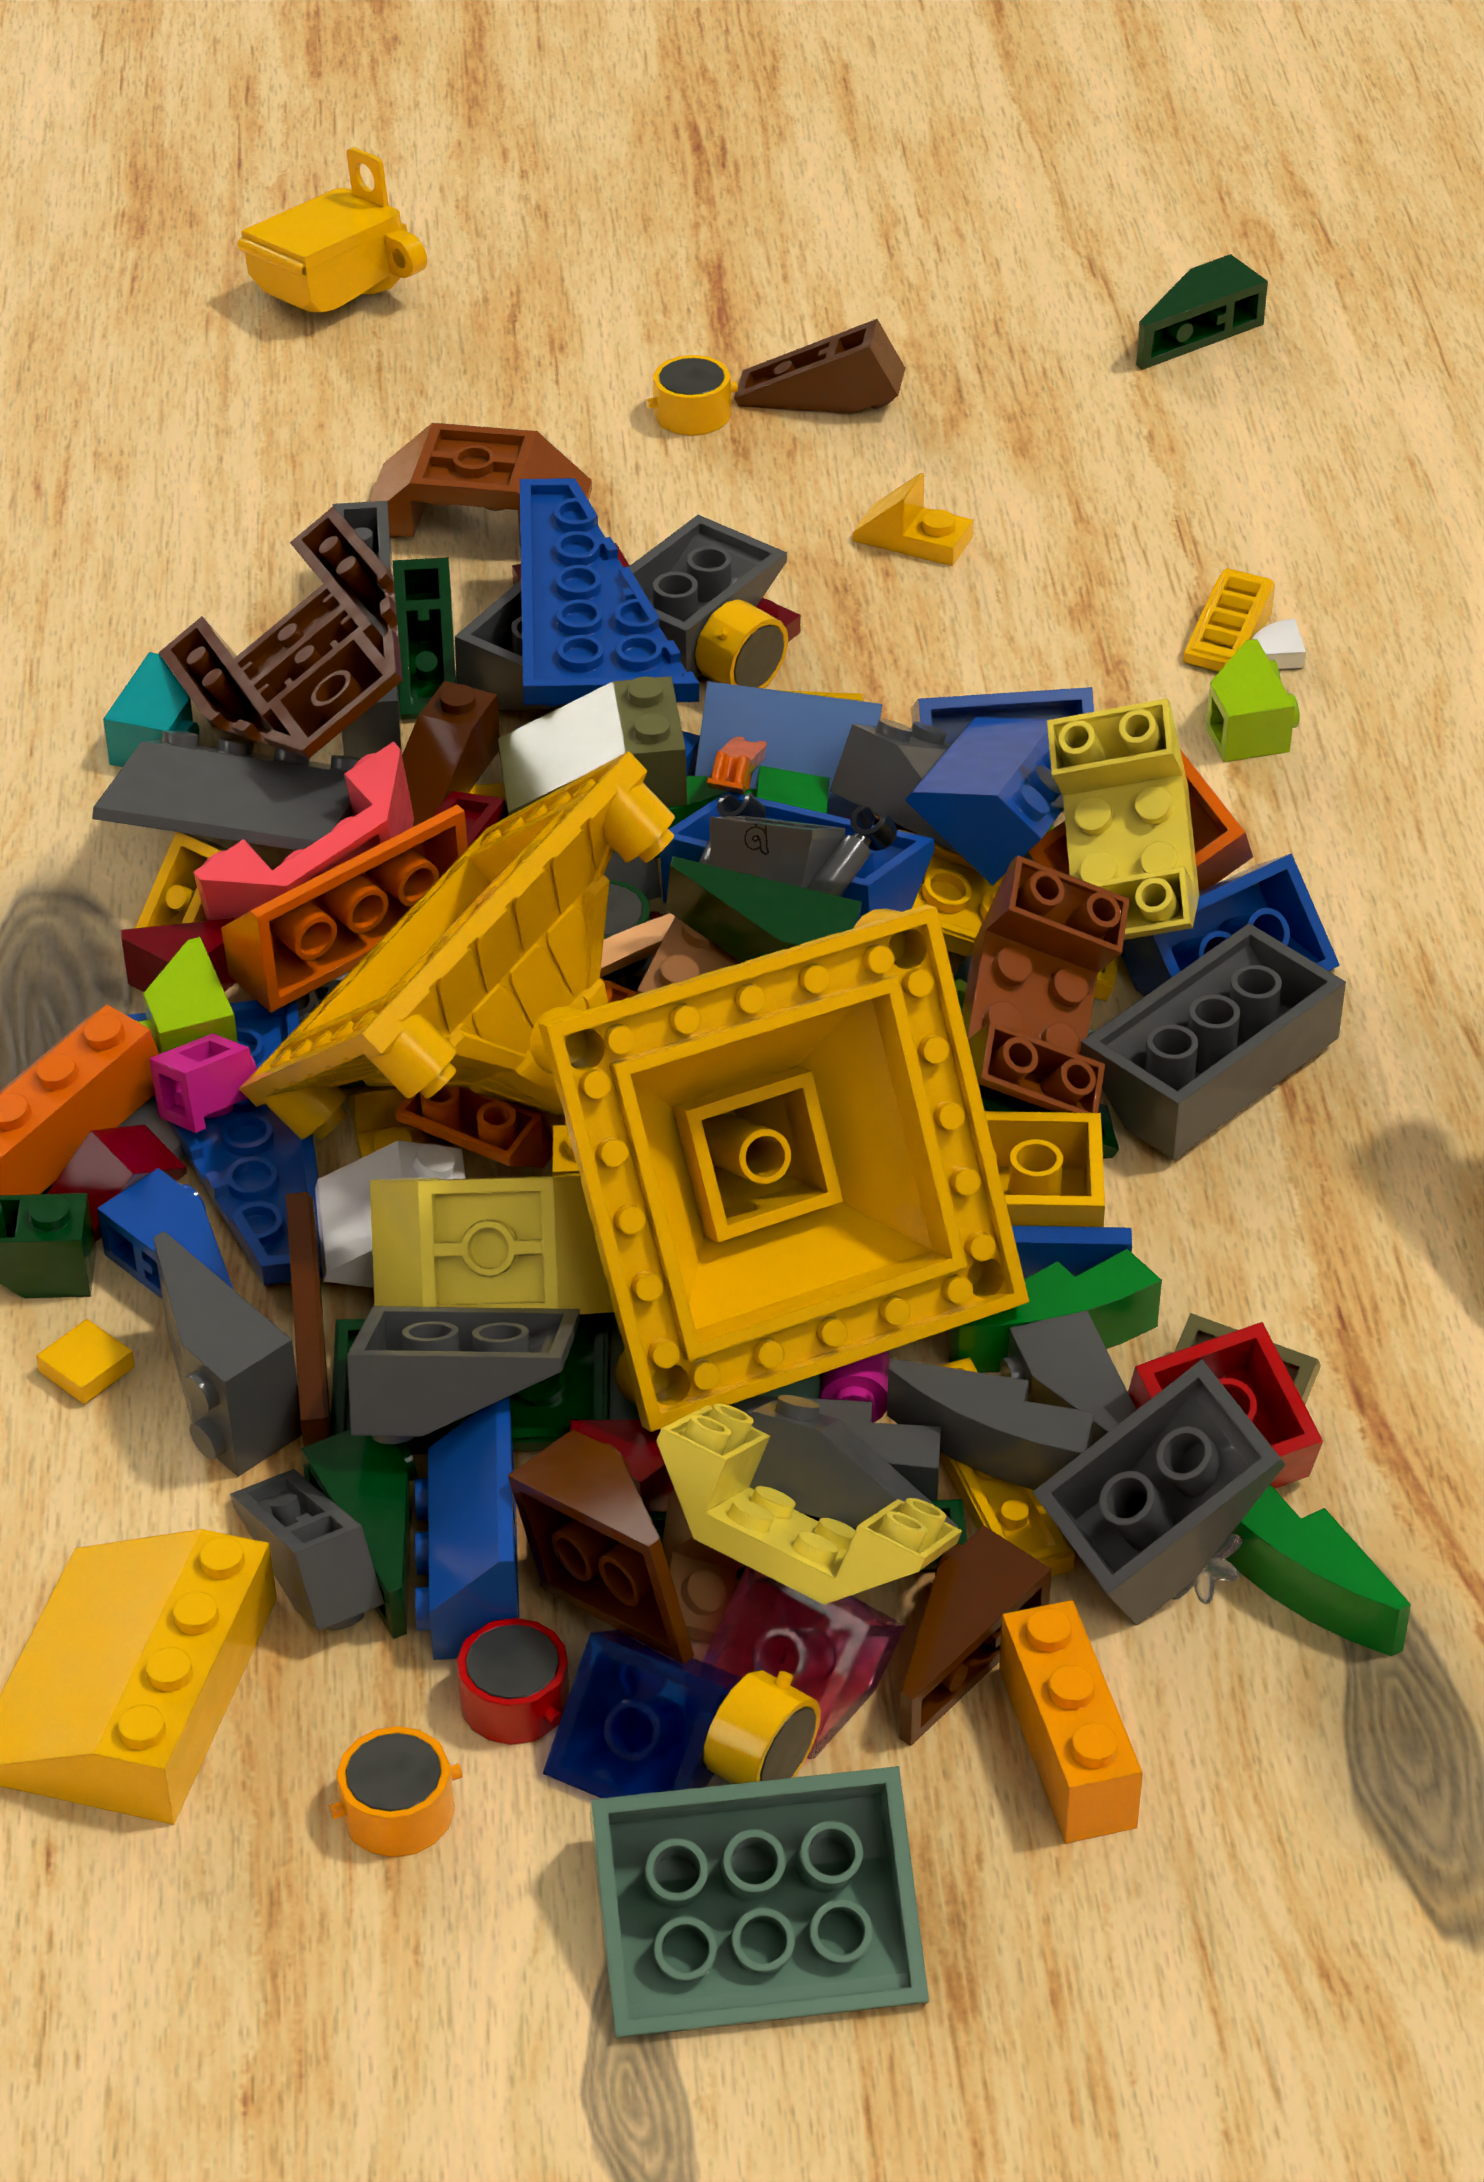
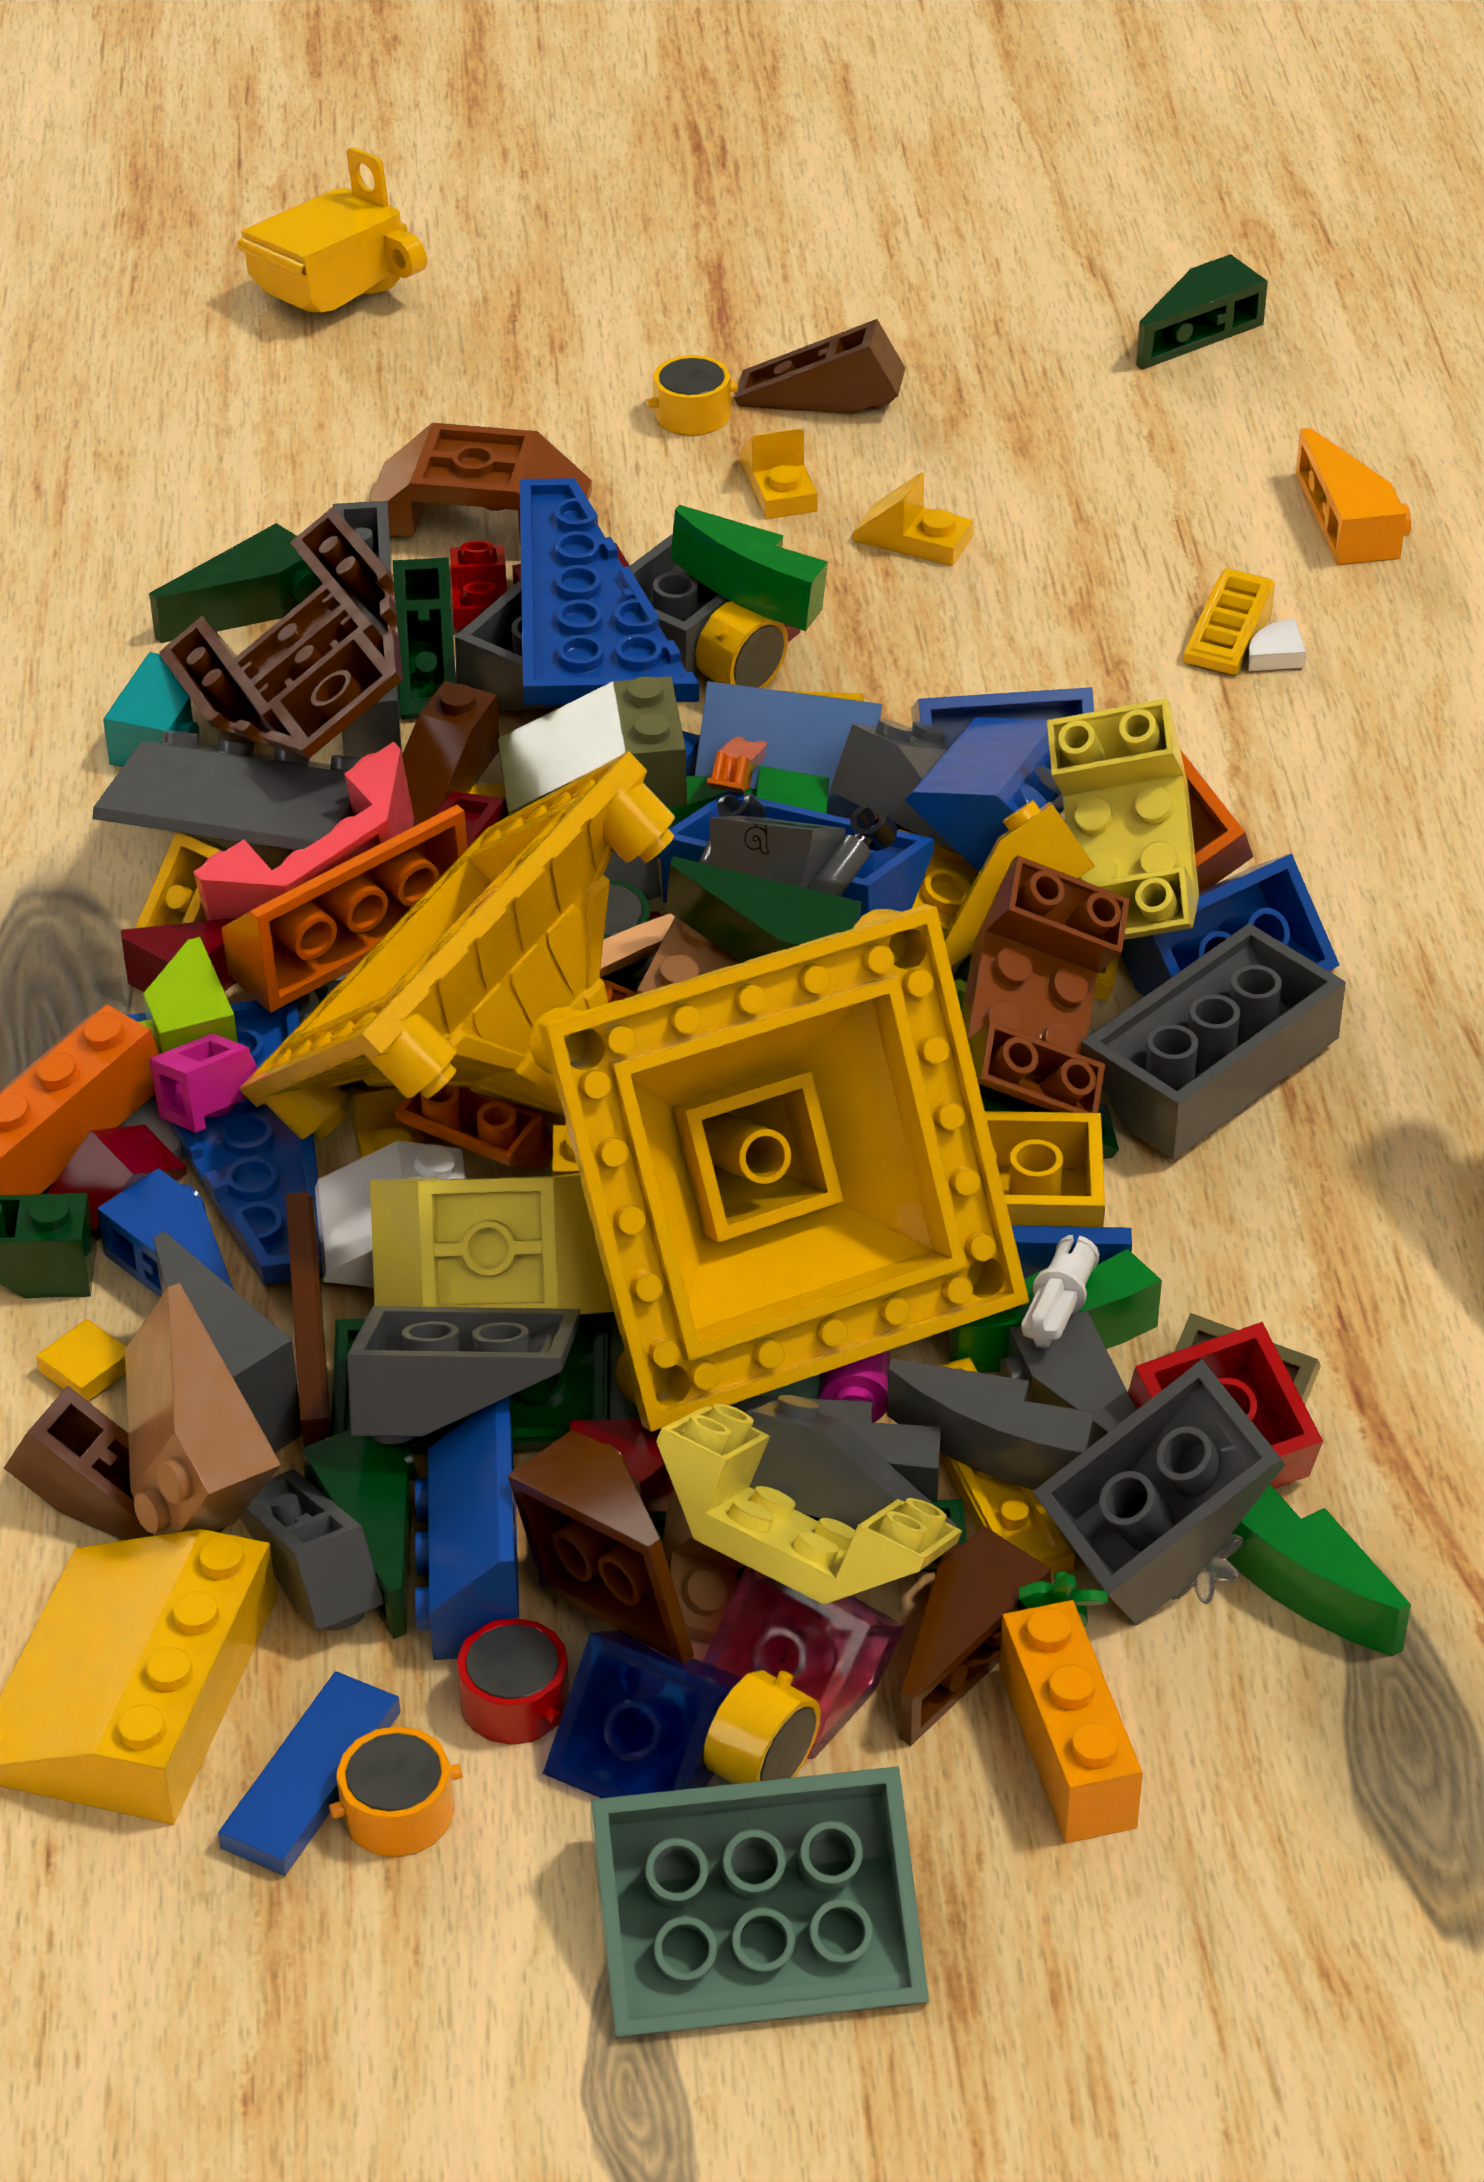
(80, 1466): none -> reddish brown slope
(190, 1430): none -> medium nougat slope
(237, 588): none -> dark green slope
(300, 1780): none -> blue tile
(476, 579): none -> red slope
(749, 567): none -> green slope
(778, 473): none -> yellow slope
(1032, 834): none -> yellow slope
(1060, 1290): none -> white axle
(1062, 1590): none -> green plant
(1250, 707): lime slope -> none
(1350, 502): none -> light orange slope

